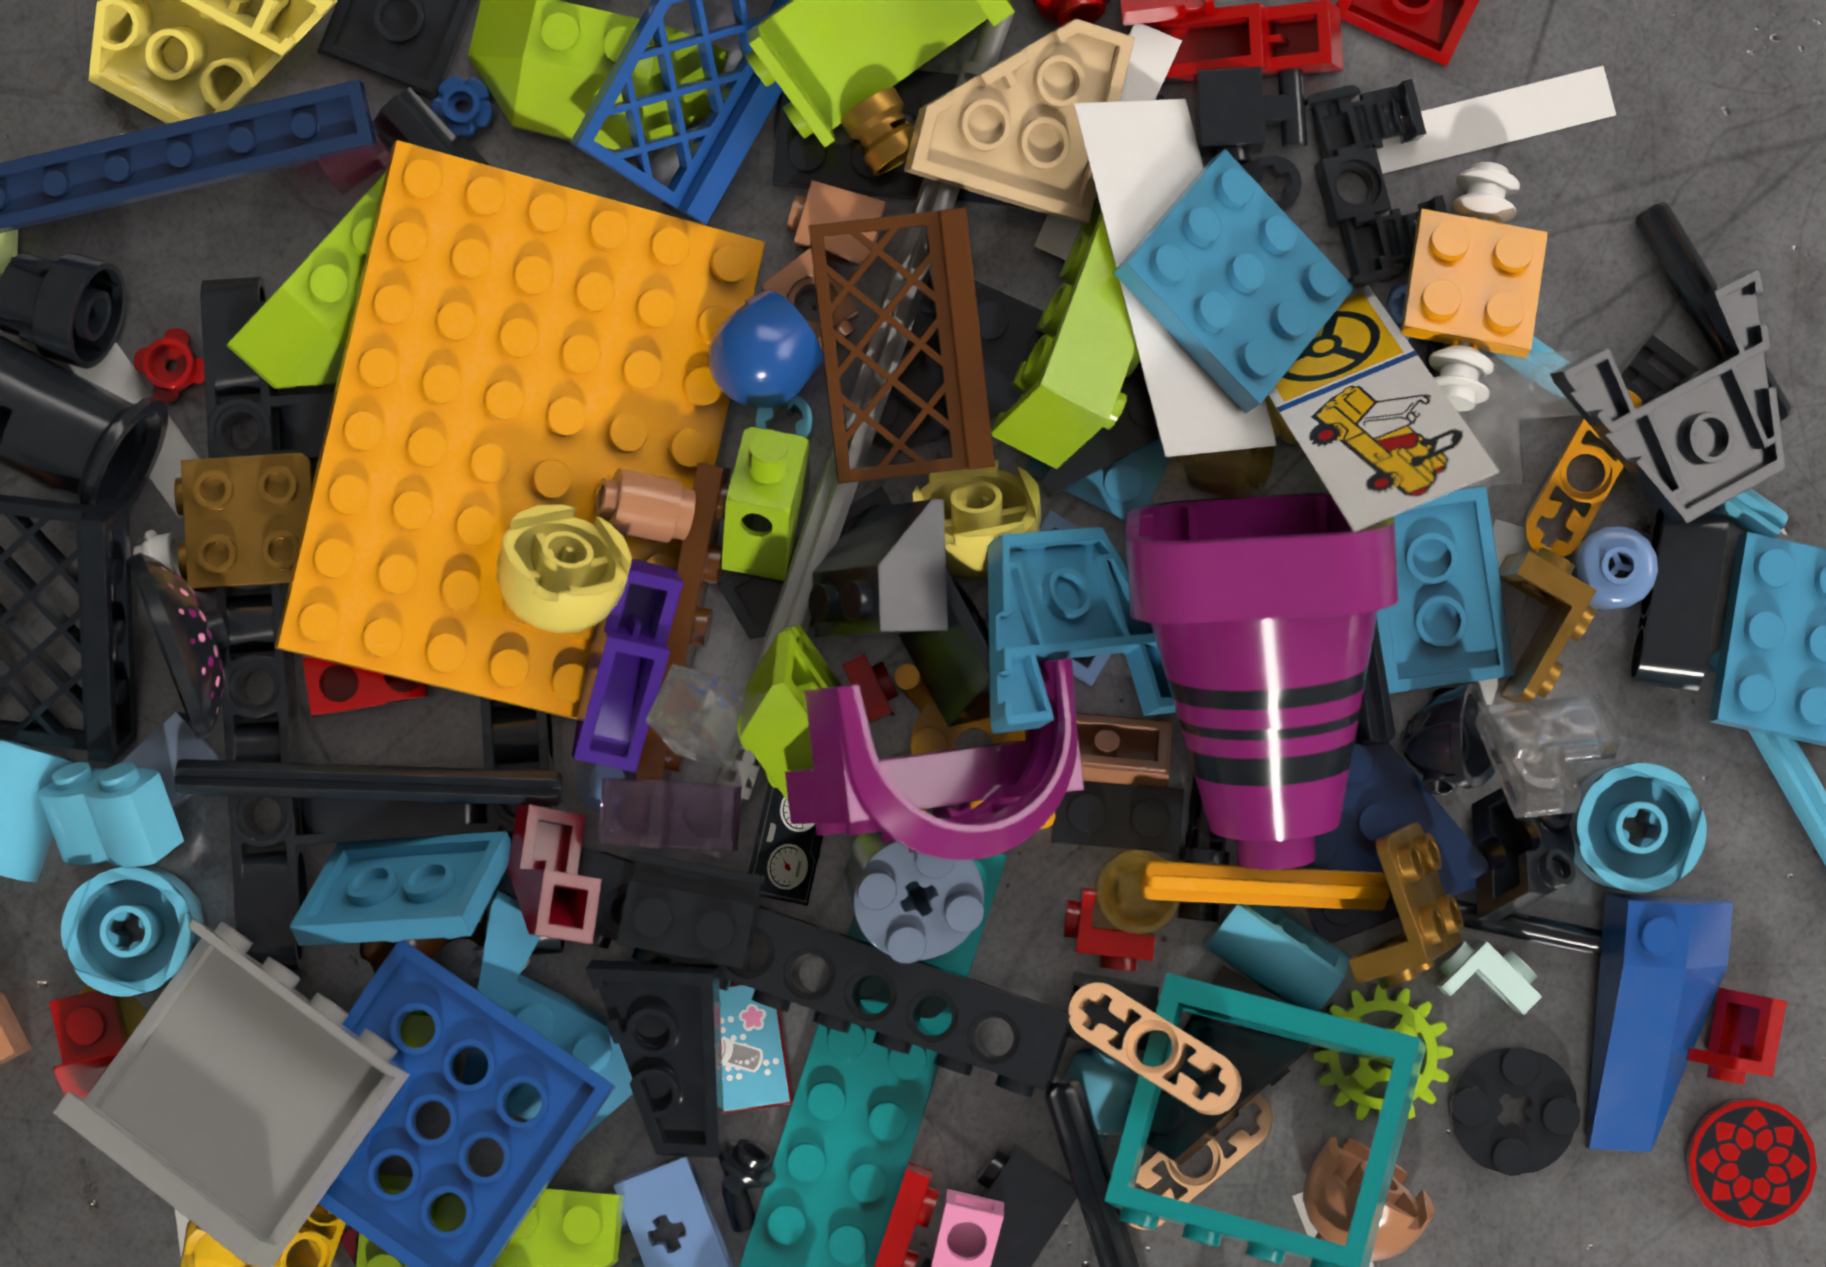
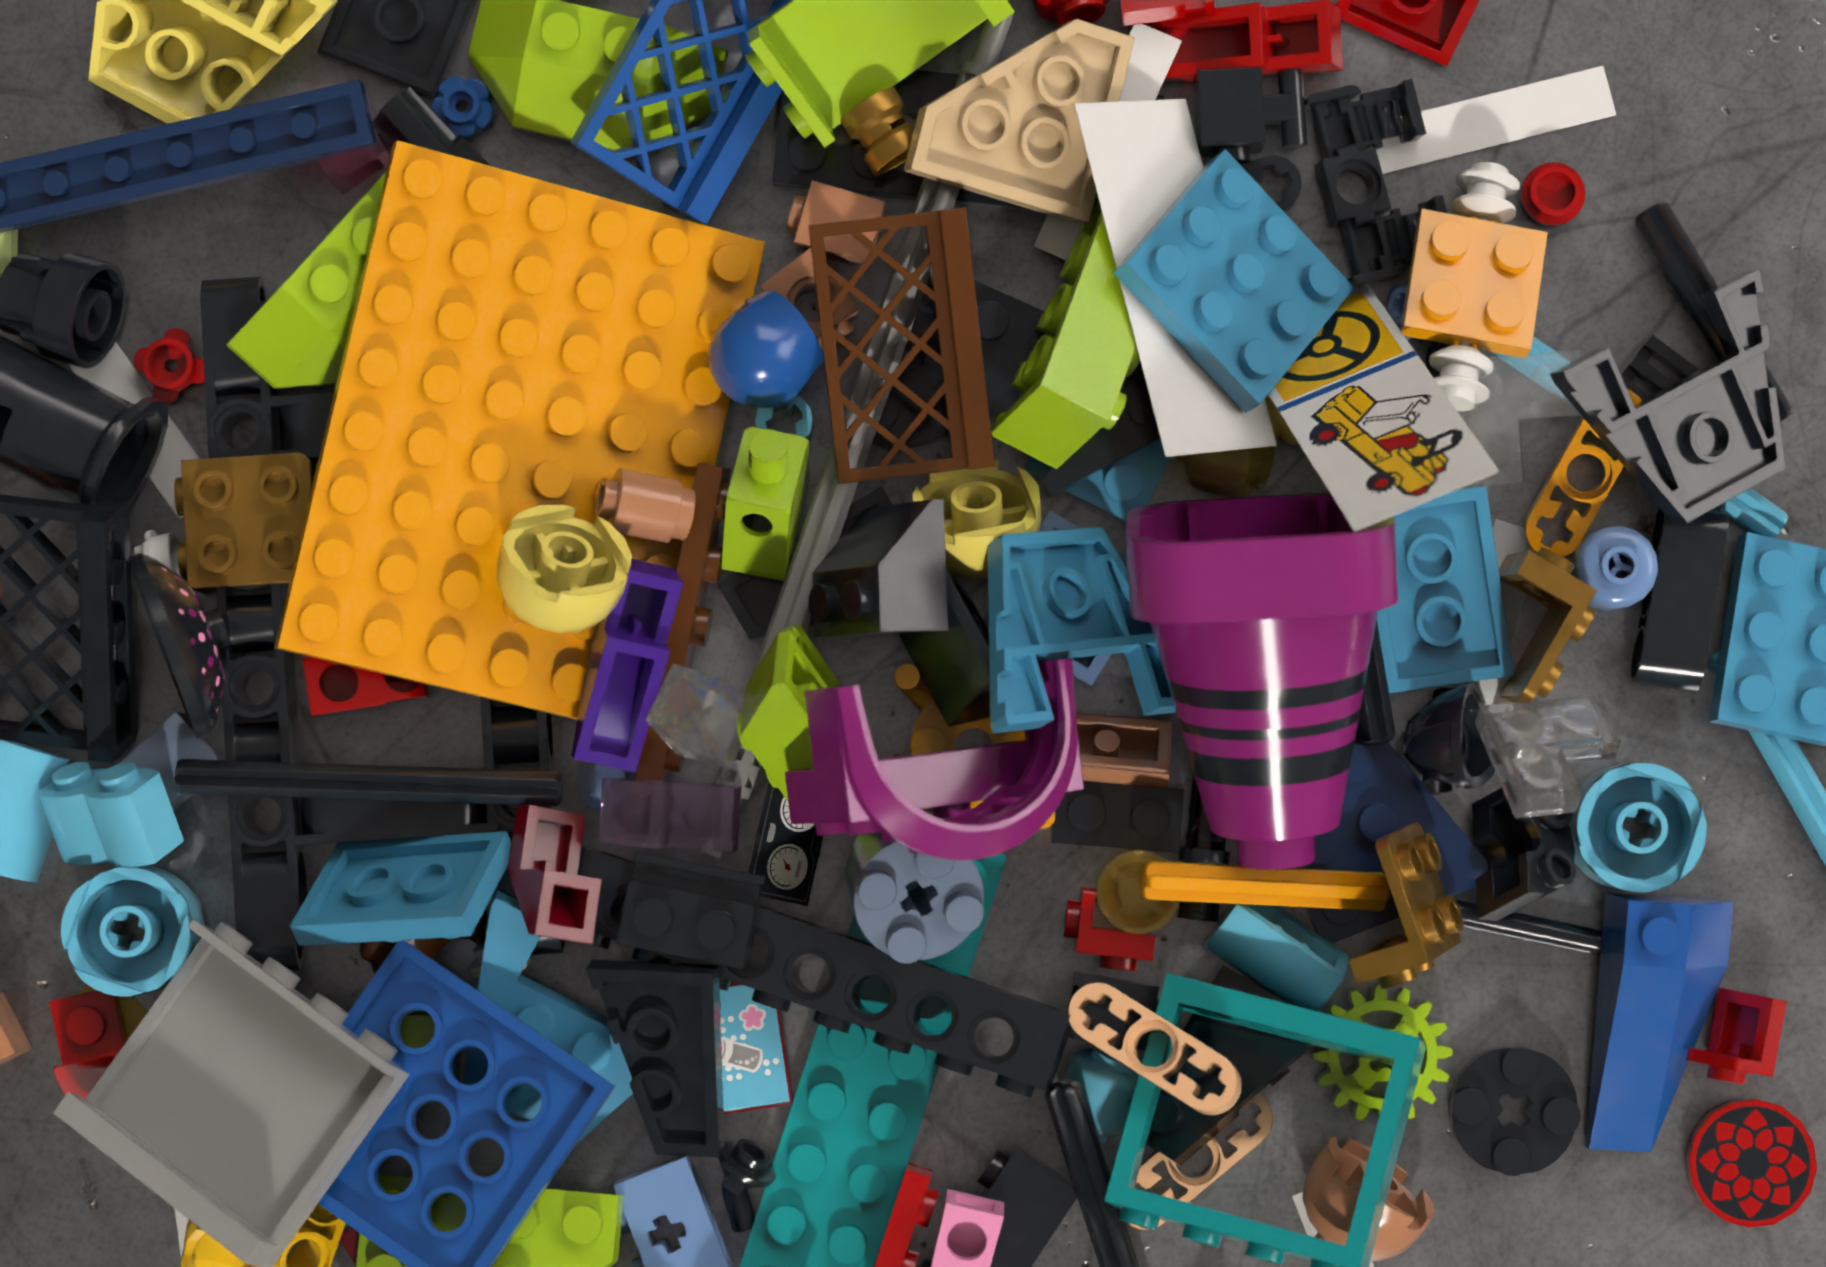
(874, 686): red plate -> none
(1504, 975): light aqua bracket -> none
(1552, 194): none -> red plate

